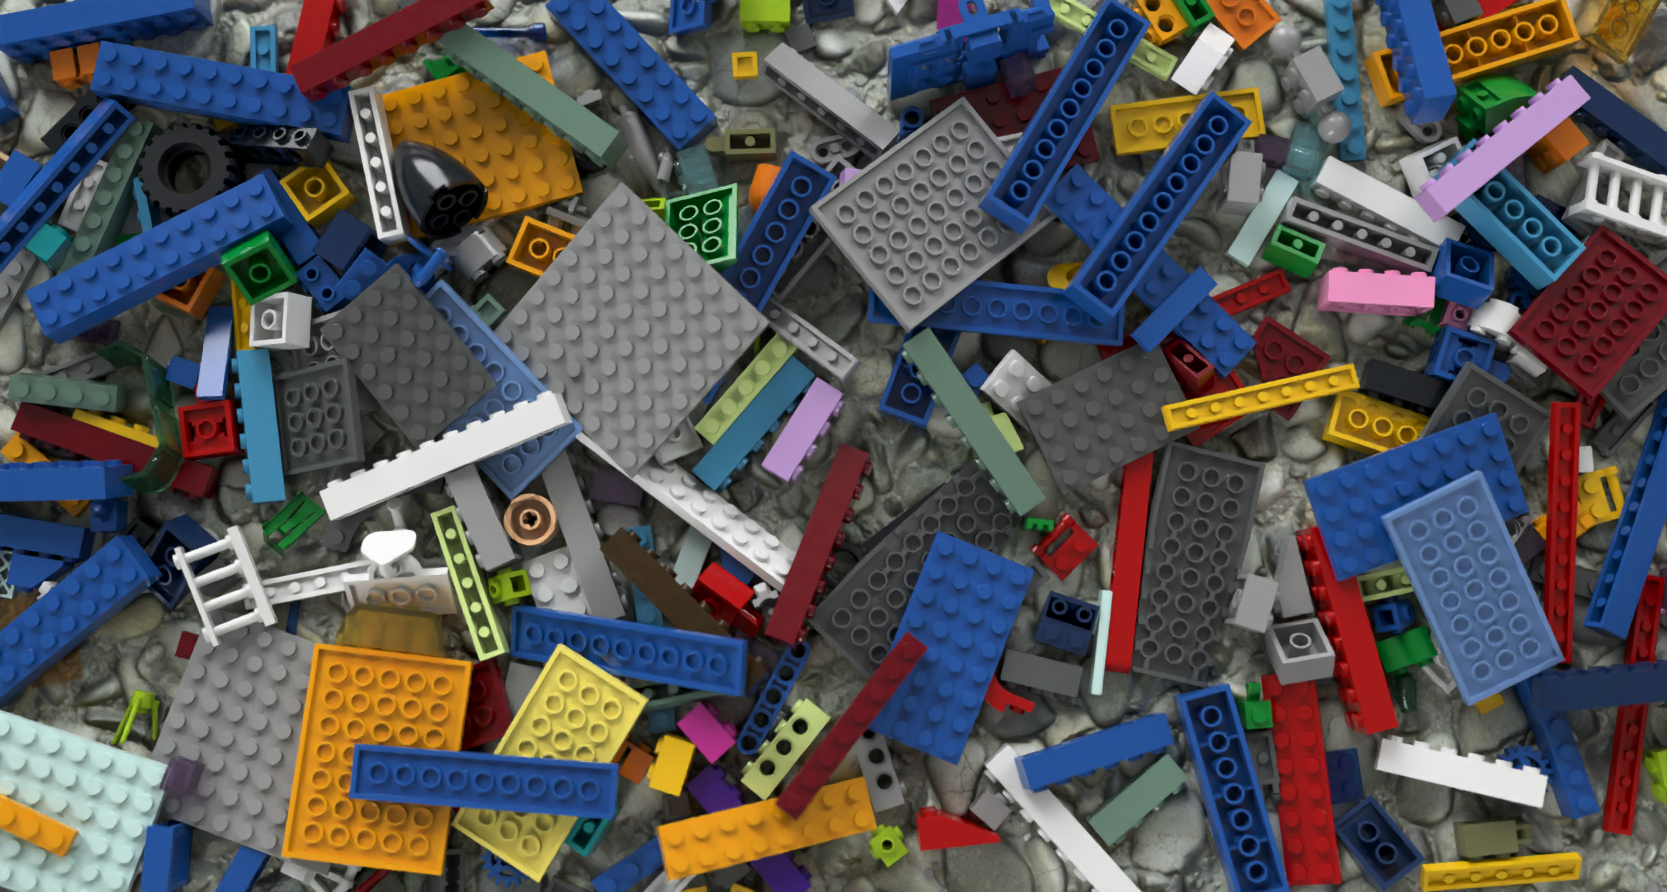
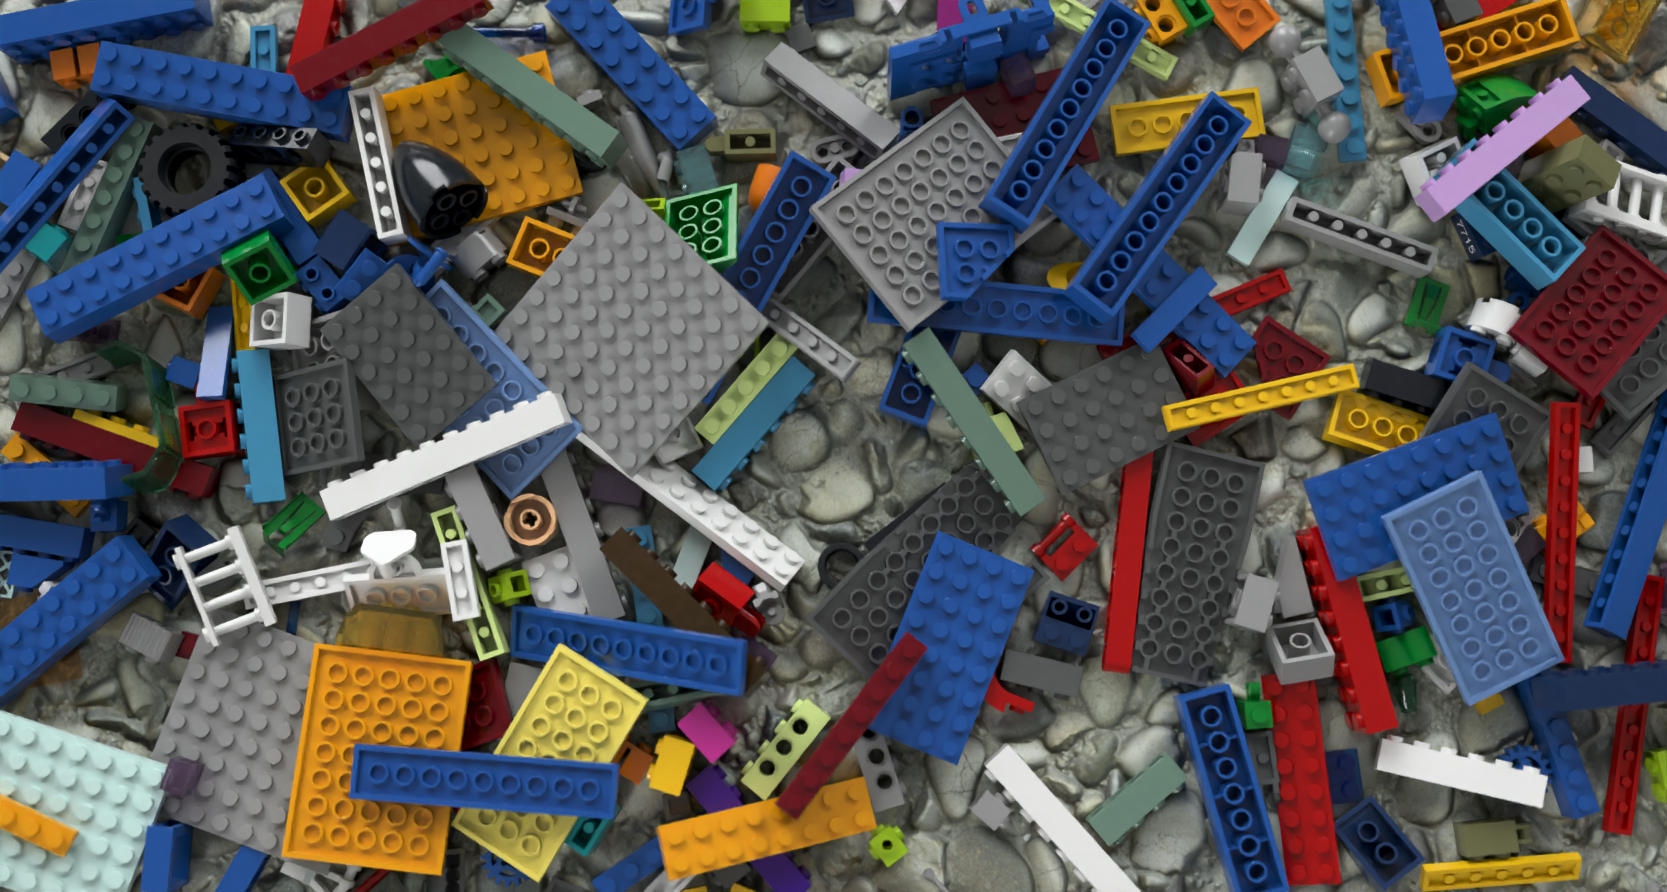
(140, 702): lime plant -> none
(150, 638): none -> light grey brick
(460, 580): none -> white plate
(745, 65): yellow plate -> none
(766, 706): blue beam -> none
(803, 430): lavender brick -> none
(818, 546): dark red brick -> none
(945, 830): red slope -> none
(970, 255): none -> blue plate
(1037, 525): green tile -> none
(1094, 751): blue brick -> none
(1100, 642): light aqua tile -> none
(1207, 53): white brick -> none
(1293, 251): green brick -> none
(1376, 292): bright pink brick -> none
(1381, 204): white brick -> none
(1449, 317): bright pink brick -> none
(1463, 273): blue brick -> none
(1570, 174): none -> olive brick
(1593, 497): yellow plate -> none

